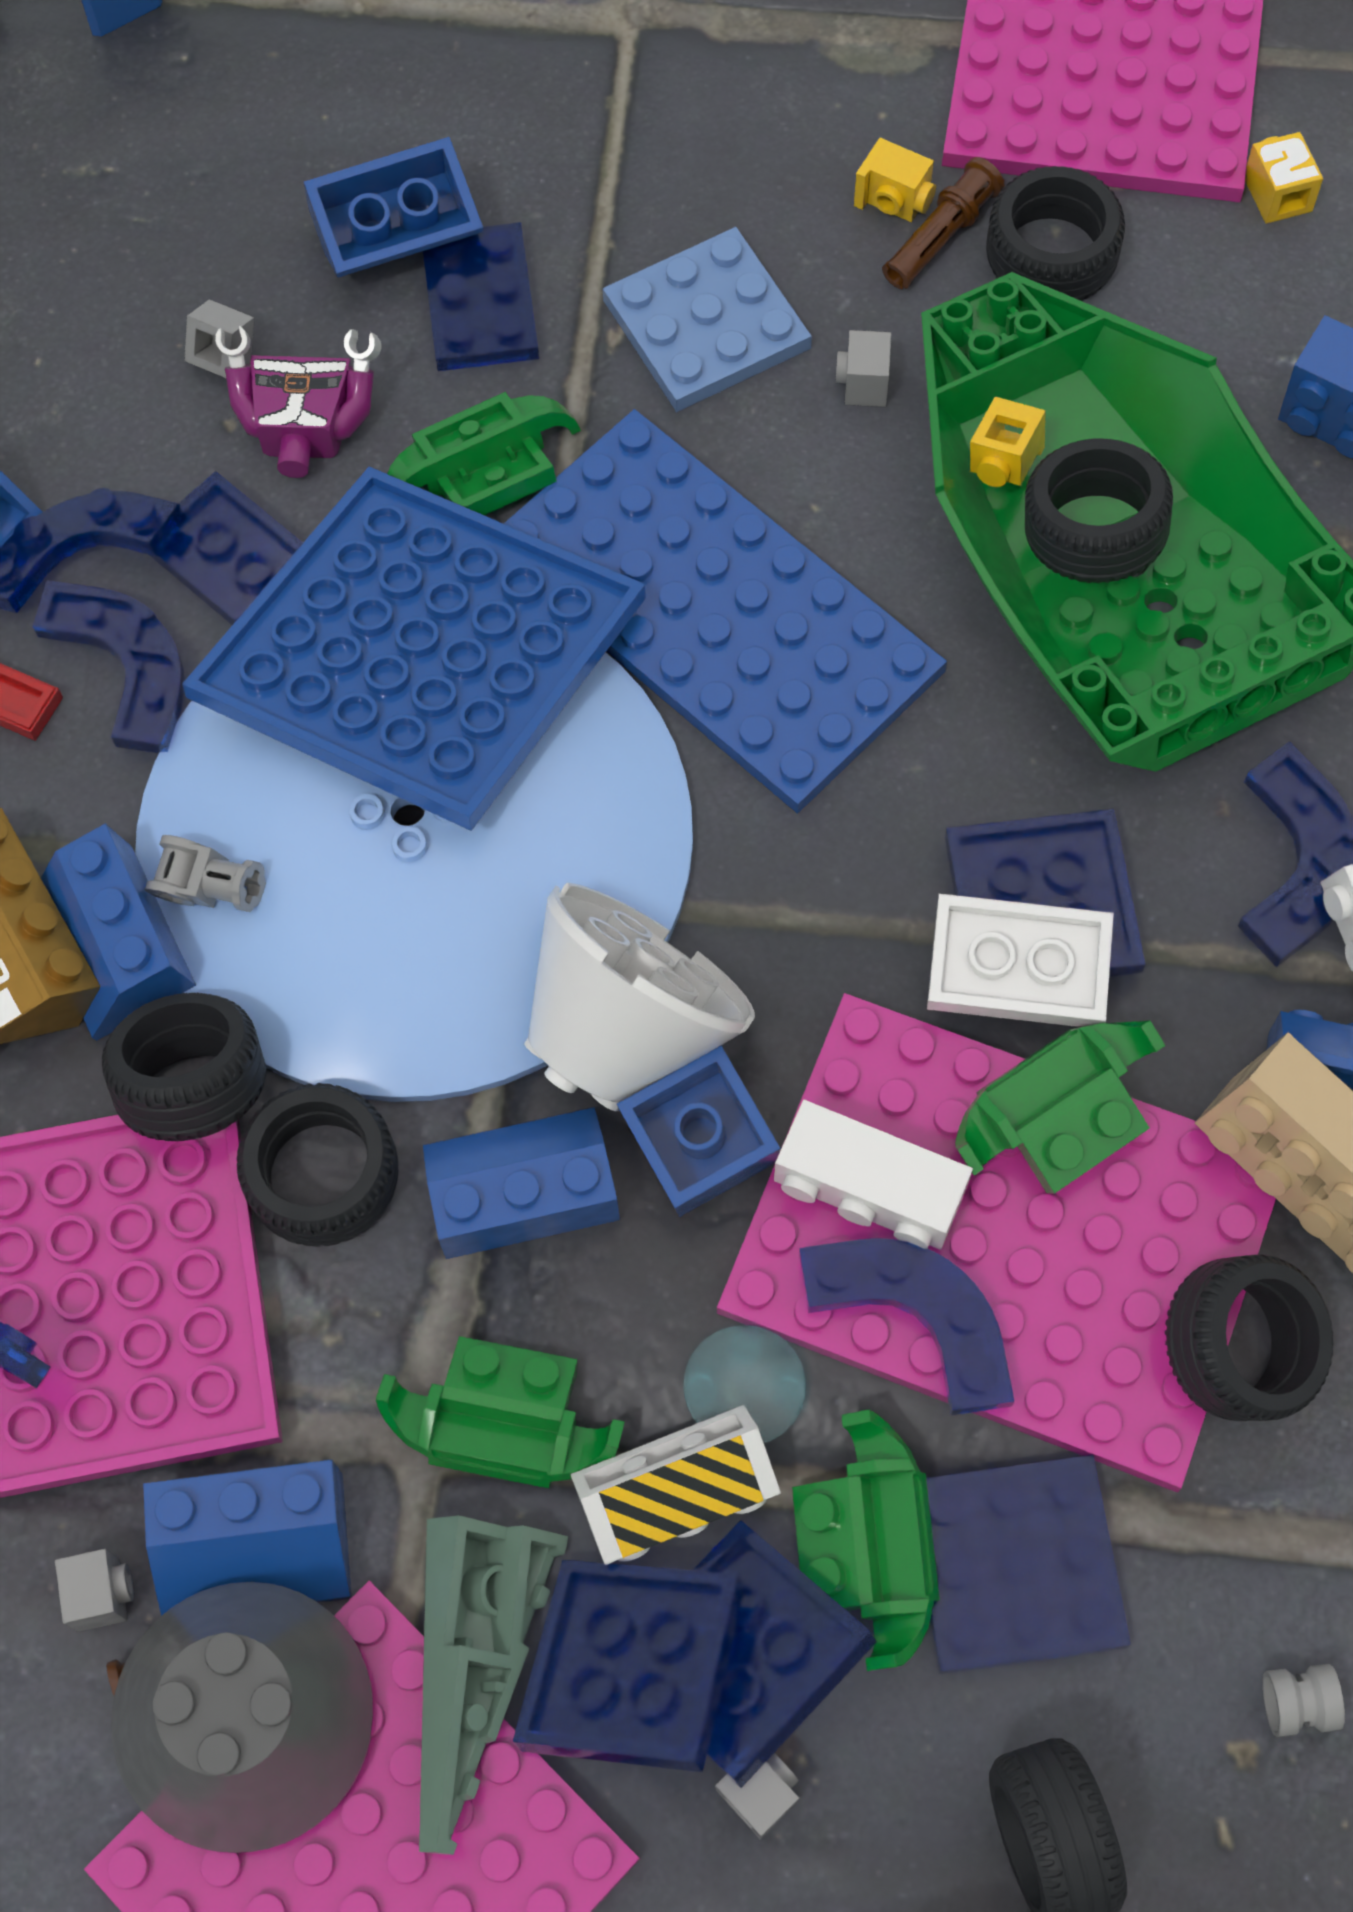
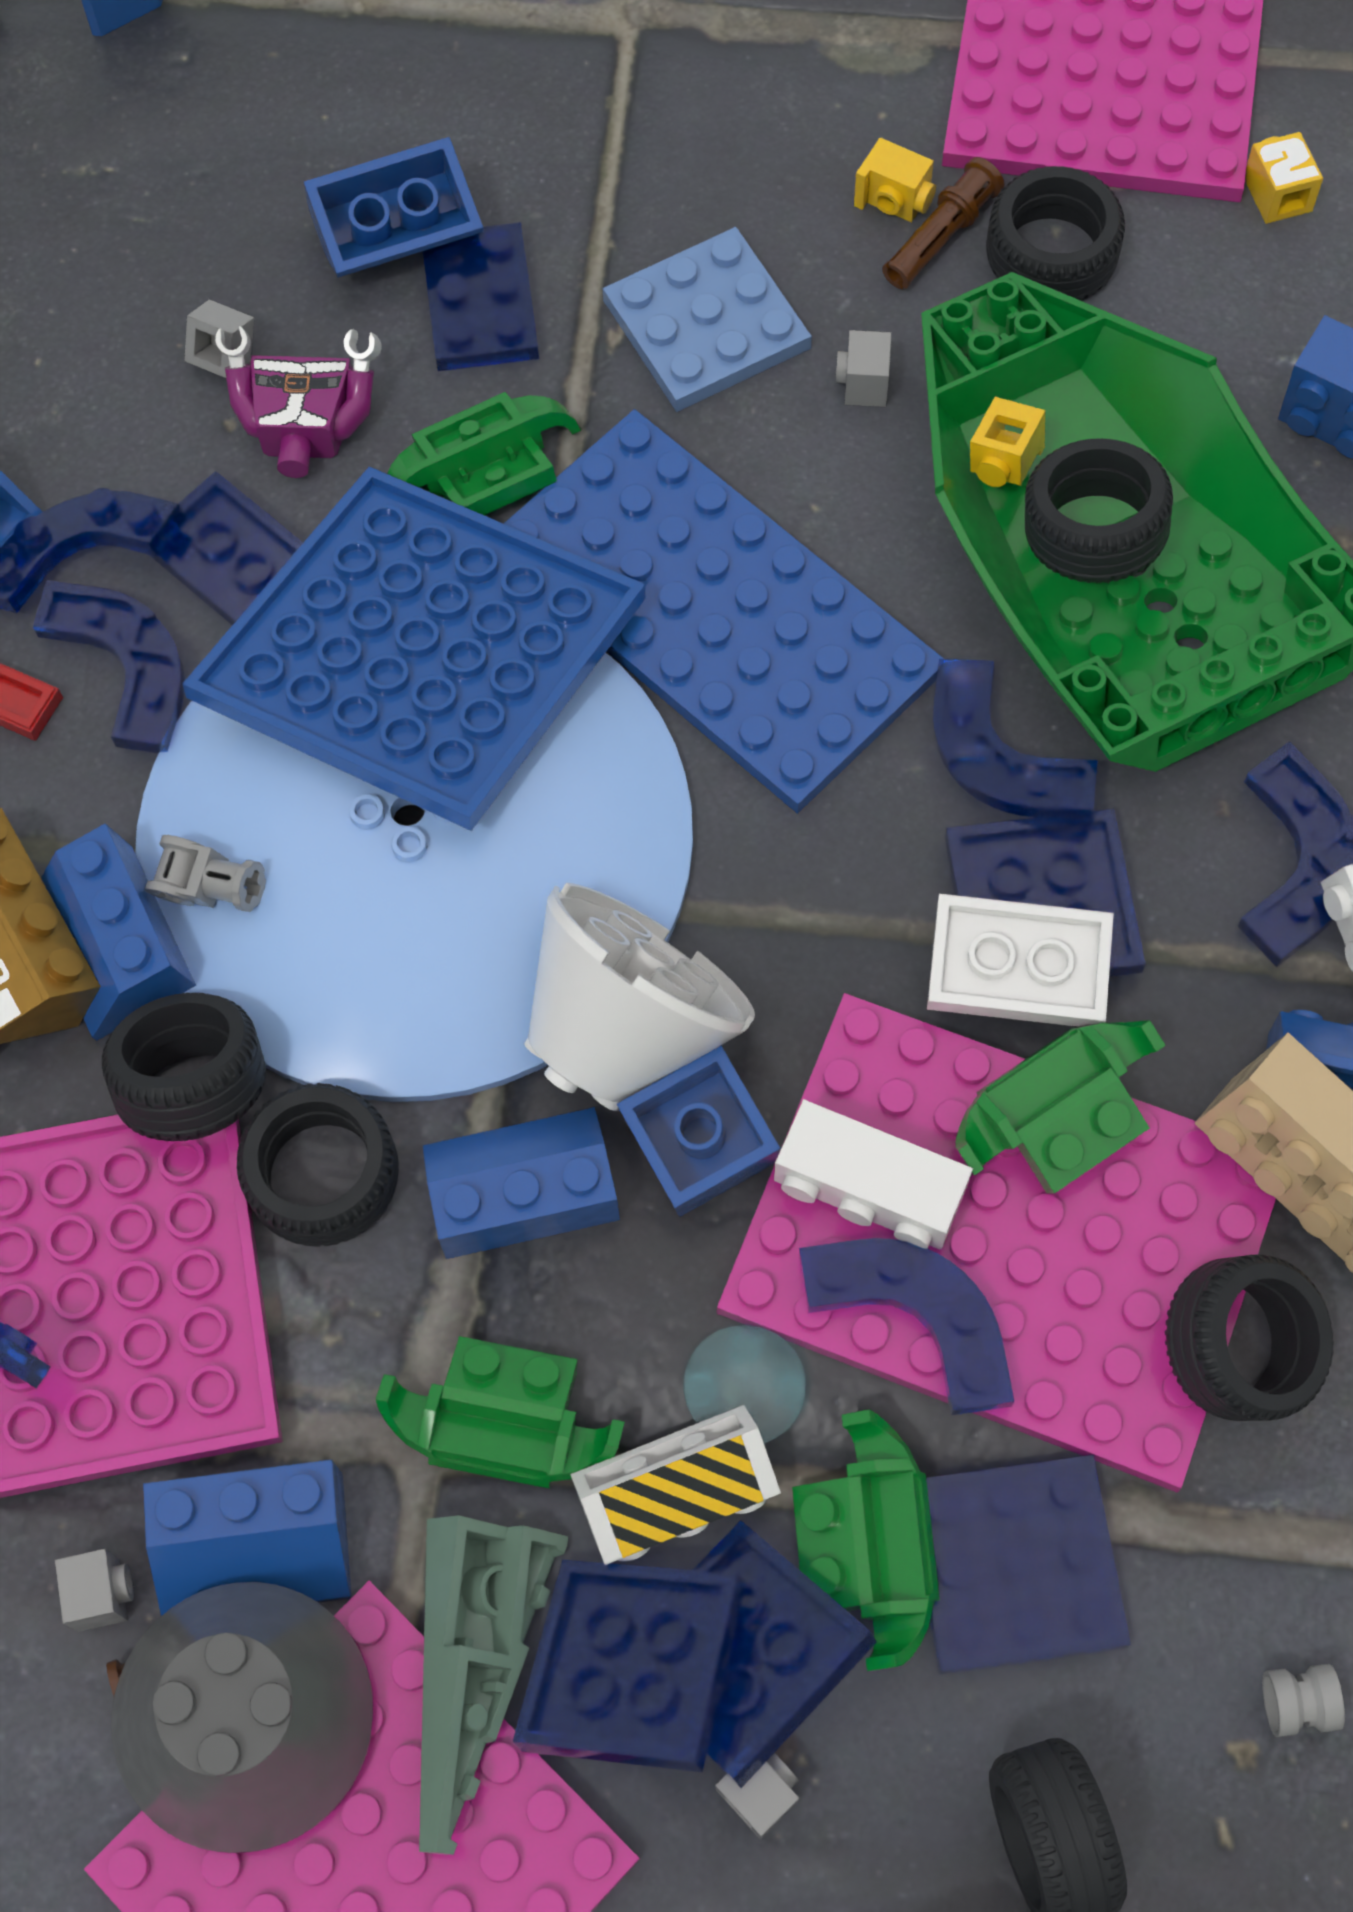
(991, 768): none -> clear blue plate

